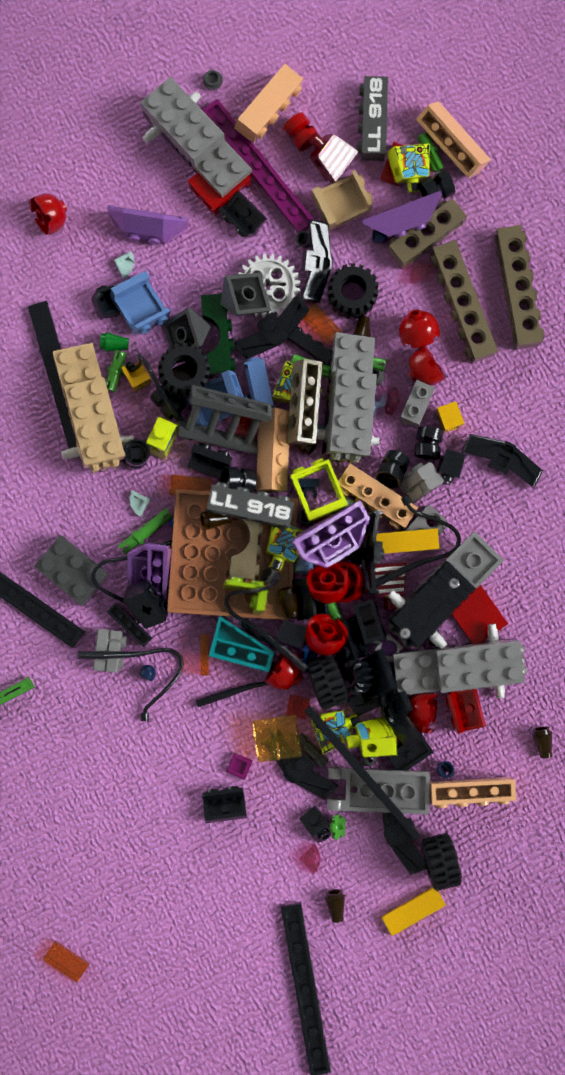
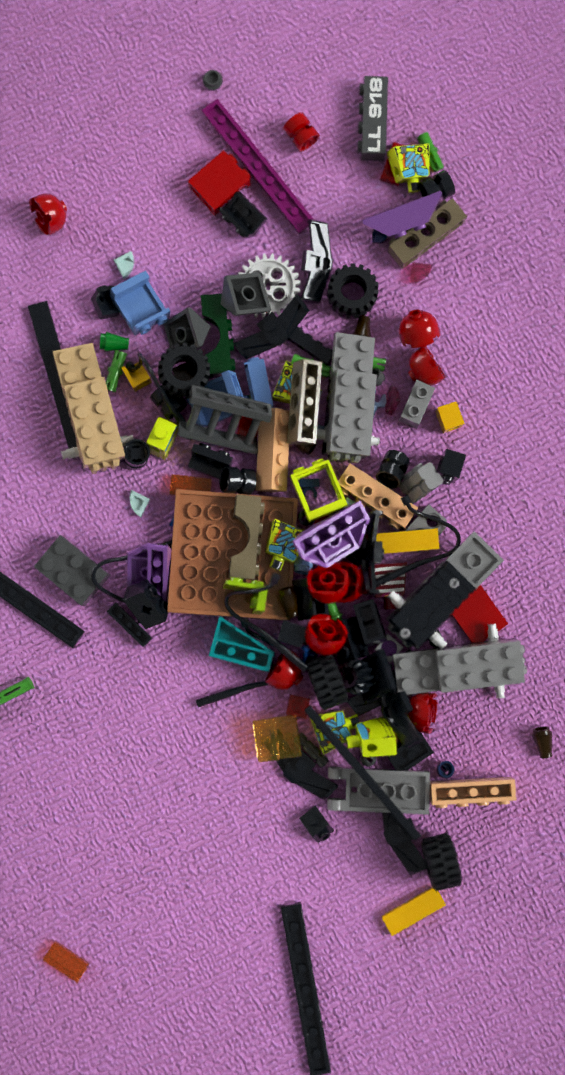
(109, 641): light grey brick -> none
(119, 654): black piece -> none
(145, 531): bright green pin -> none
(146, 225): medium lavender wedge -> none
(148, 672): dark blue hinge -> none
(193, 136): light grey piece -> none
(204, 654): clear orange tile -> none
(213, 520): dark brown cone -> none
(224, 804): black bracket -> none
(239, 766): magenta tile -> none
(250, 506): dark grey brick -> none
(267, 574): dark grey hinge -> none
(269, 103): light nougat brick -> none
(303, 239): black hinge -> none
(311, 858): clear pink tile -> none
(321, 324): clear orange tile -> none
(331, 155): torso -> none
(335, 902): dark brown cone -> none
(337, 827): bright green plant -> none
(343, 200): tan panel -> none
(428, 450): black wheel -> none
(450, 253): dark tan brick -> none
(453, 139): light nougat brick -> none
(465, 710): red bracket -> none
(503, 457): black plate -> none
(516, 237): dark tan brick -> none

